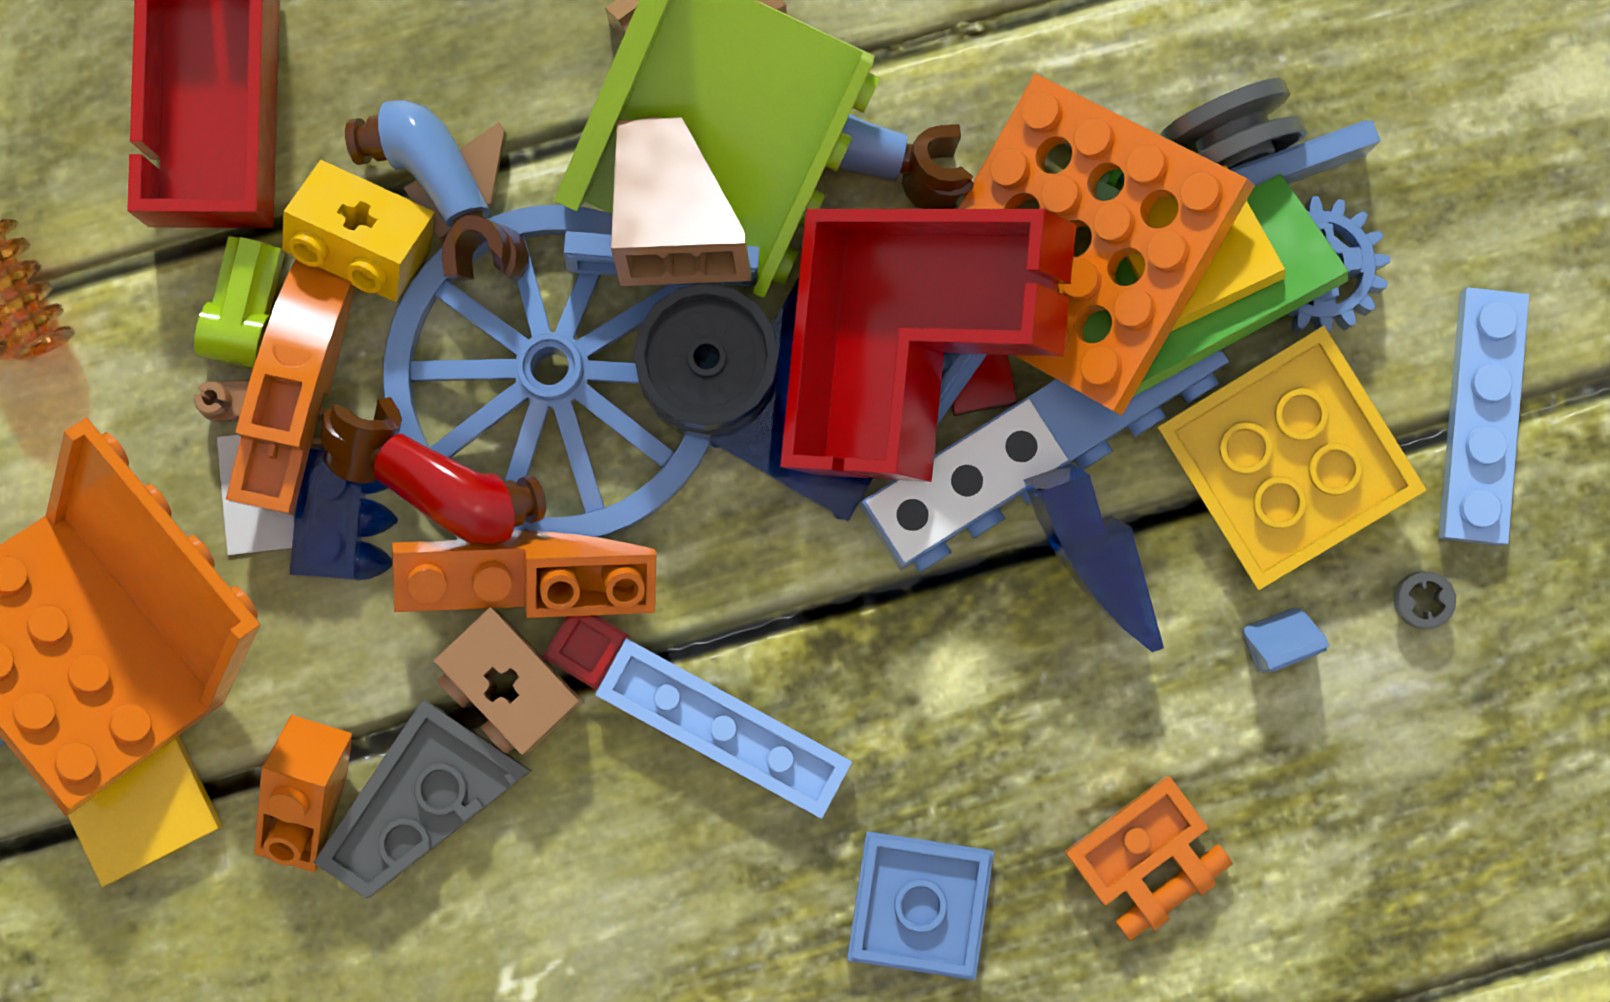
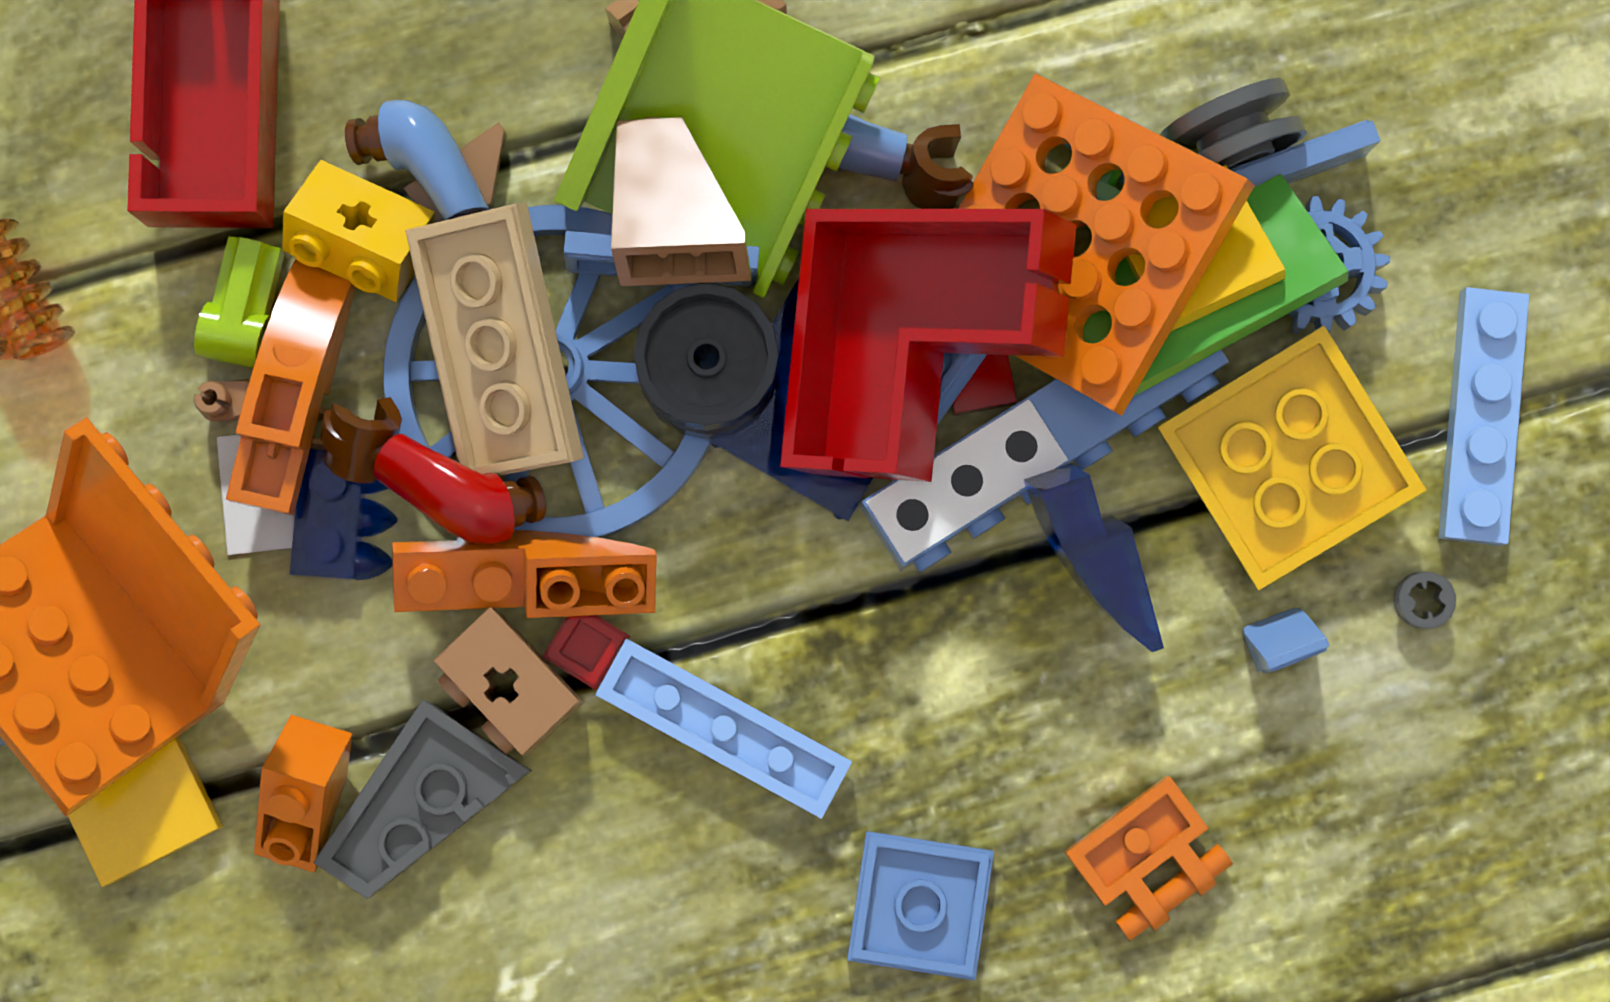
(495, 341): none -> tan tile

